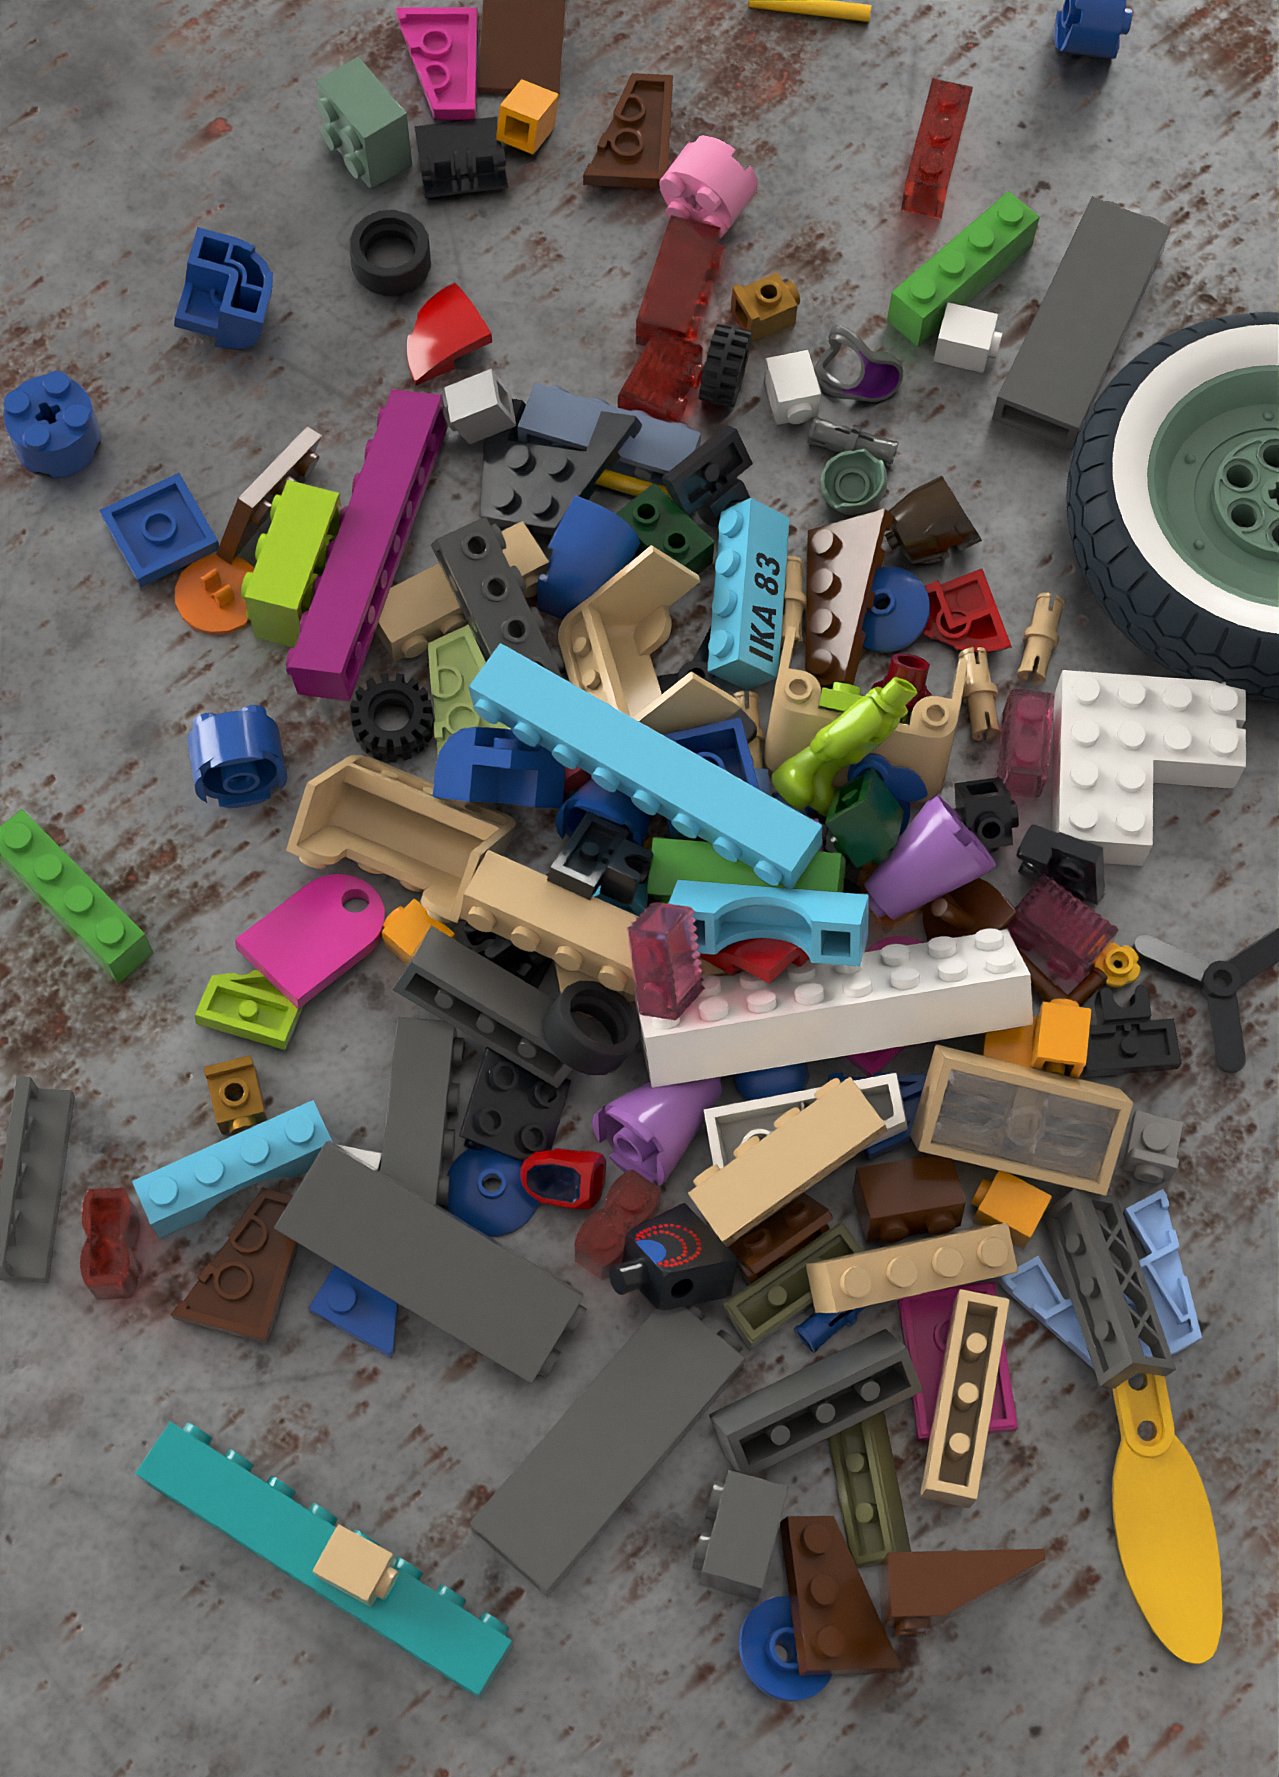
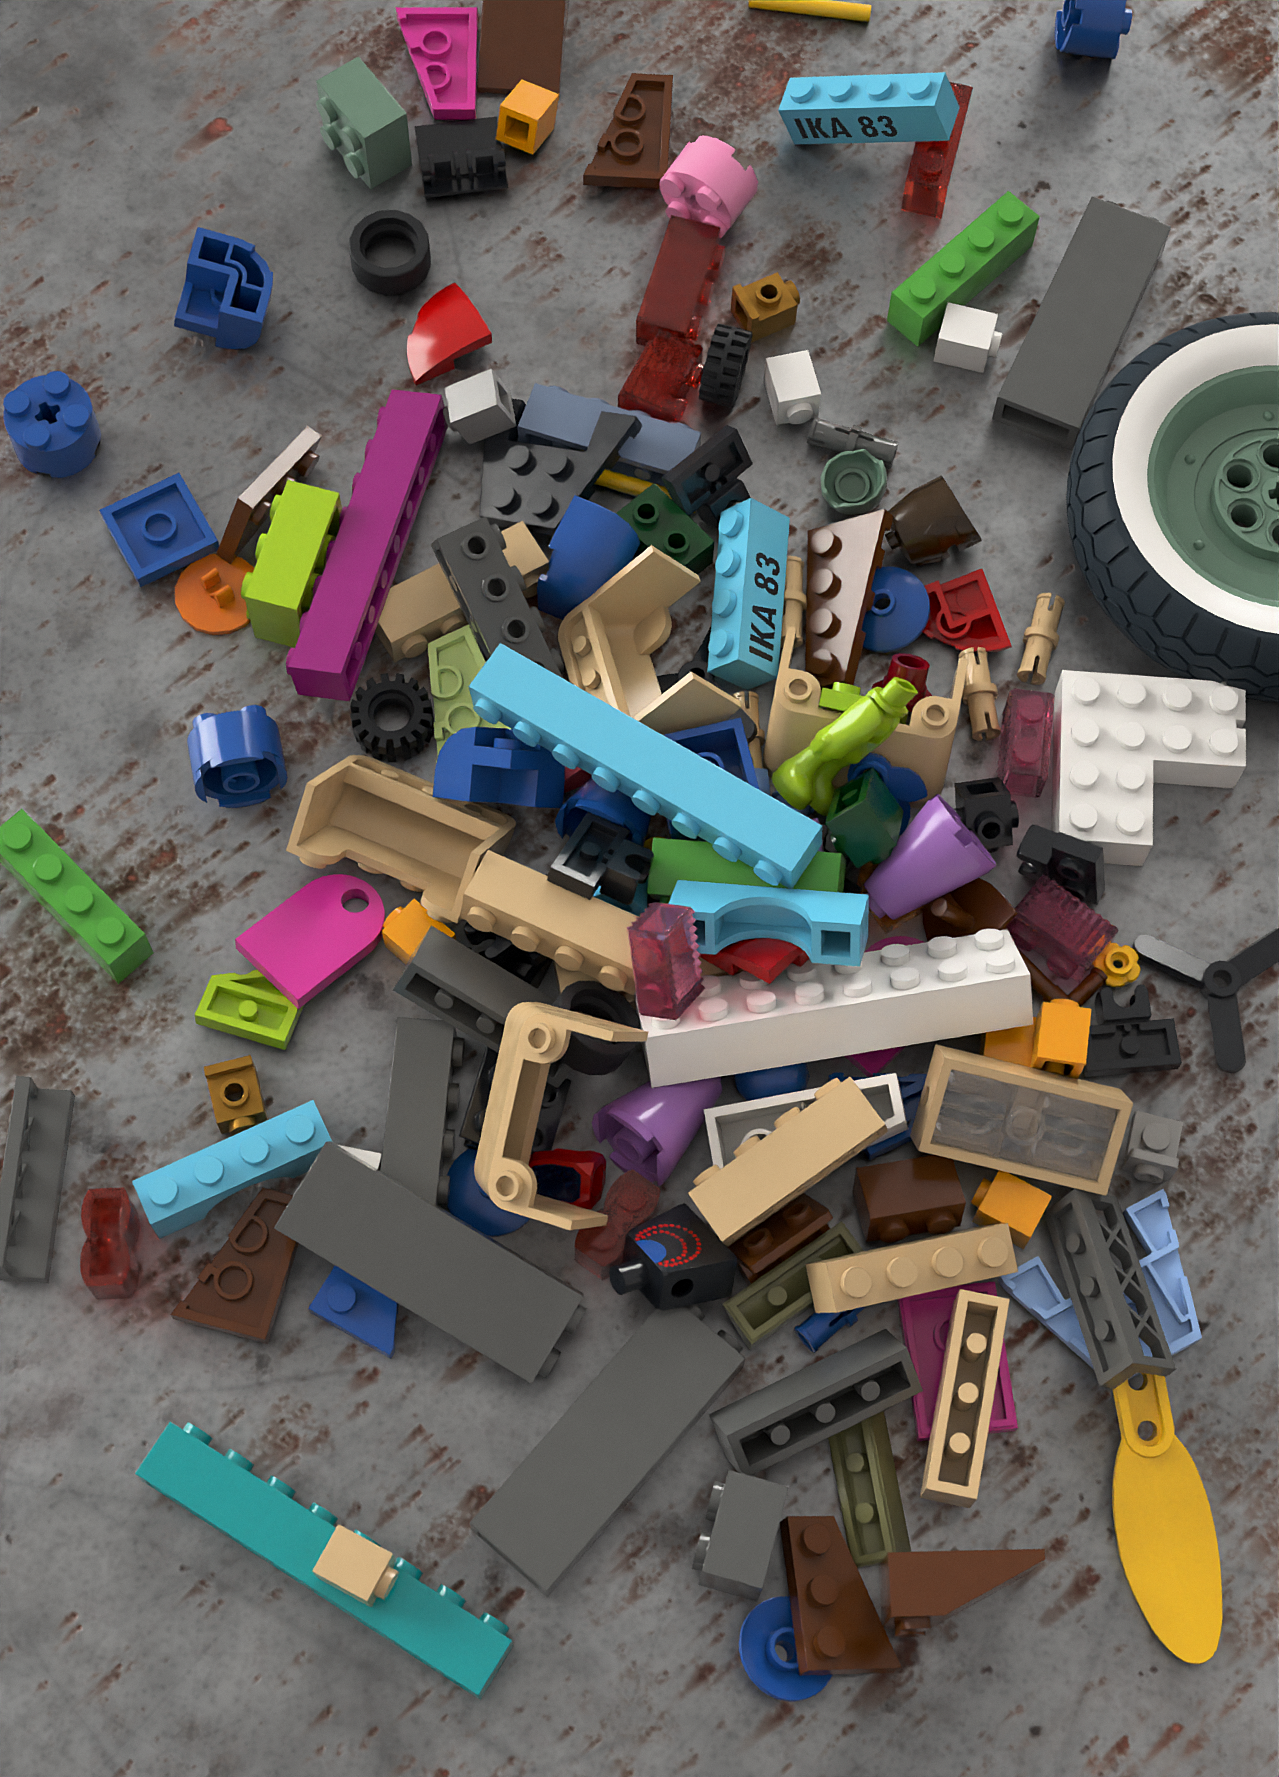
(531, 1041): none -> tan windscreen
(869, 108): none -> medium azure brick
(879, 374): dark grey piece -> none

